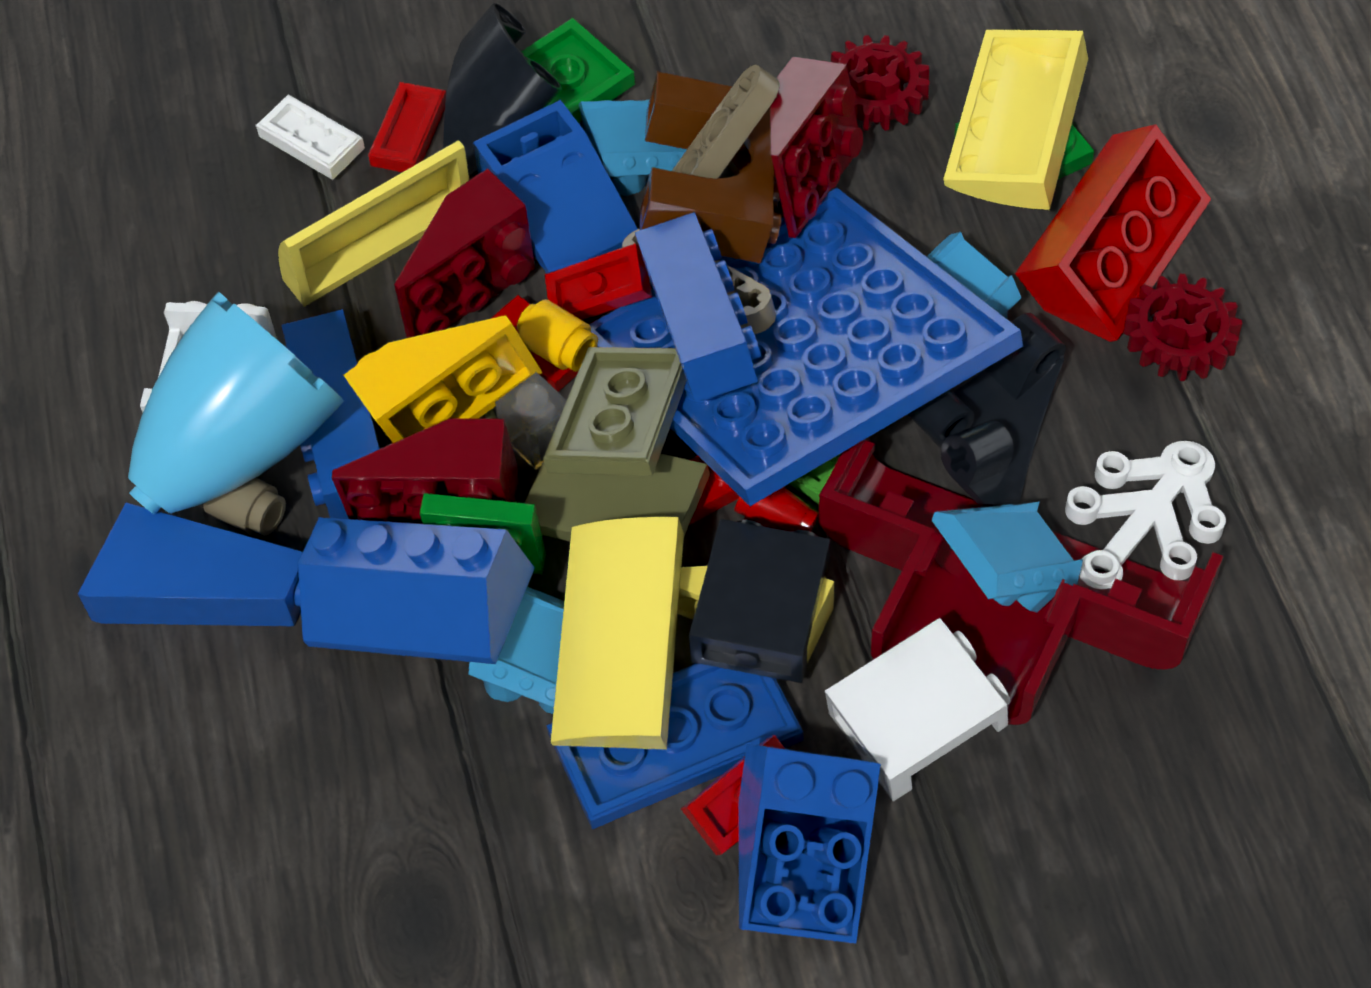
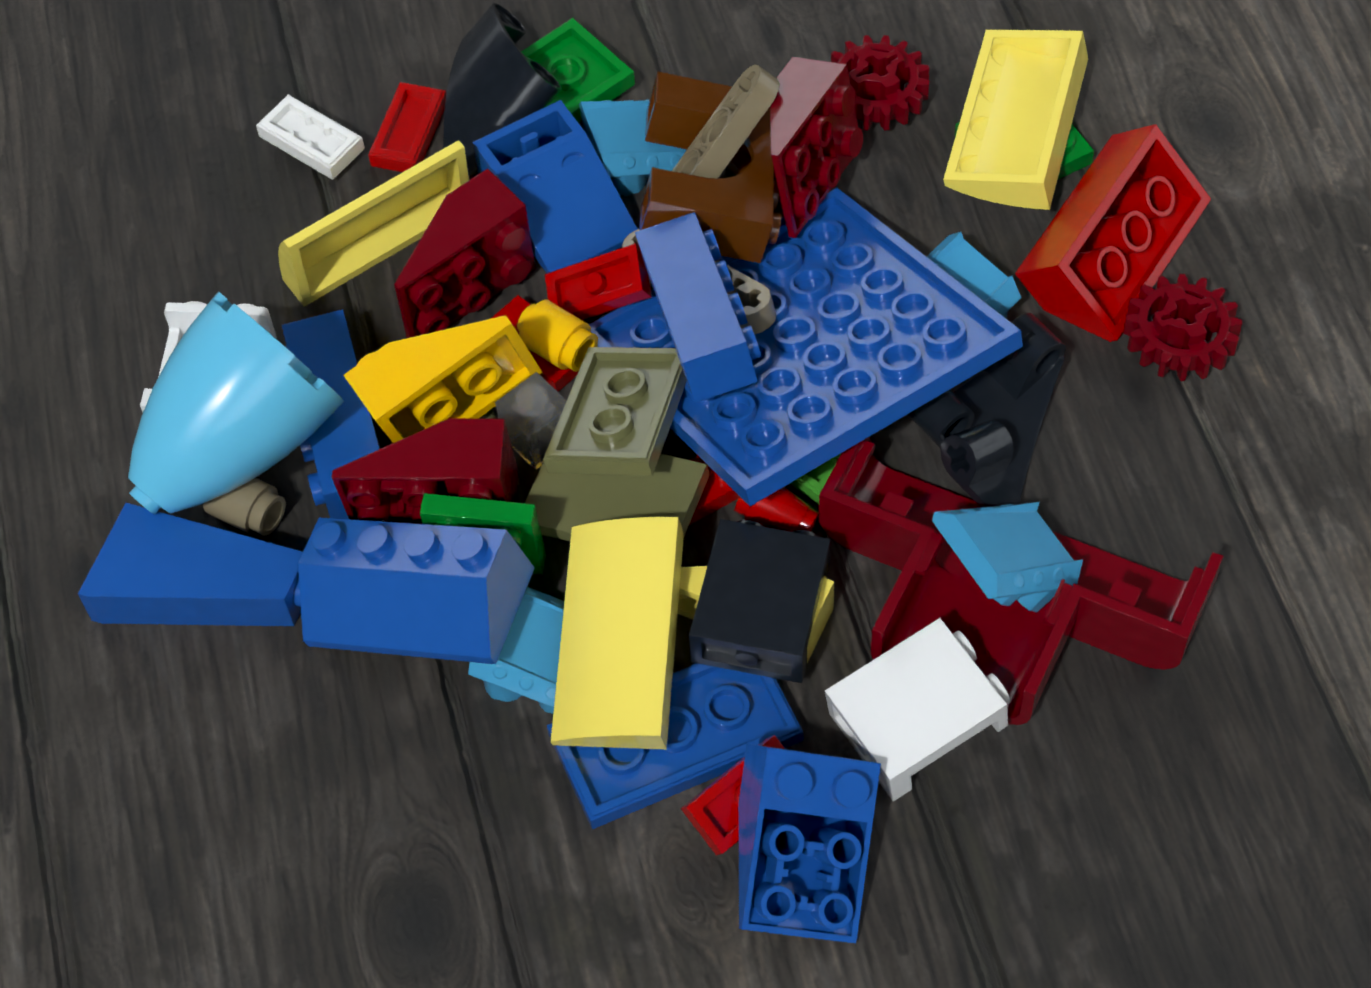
(1148, 509): white plant -> none

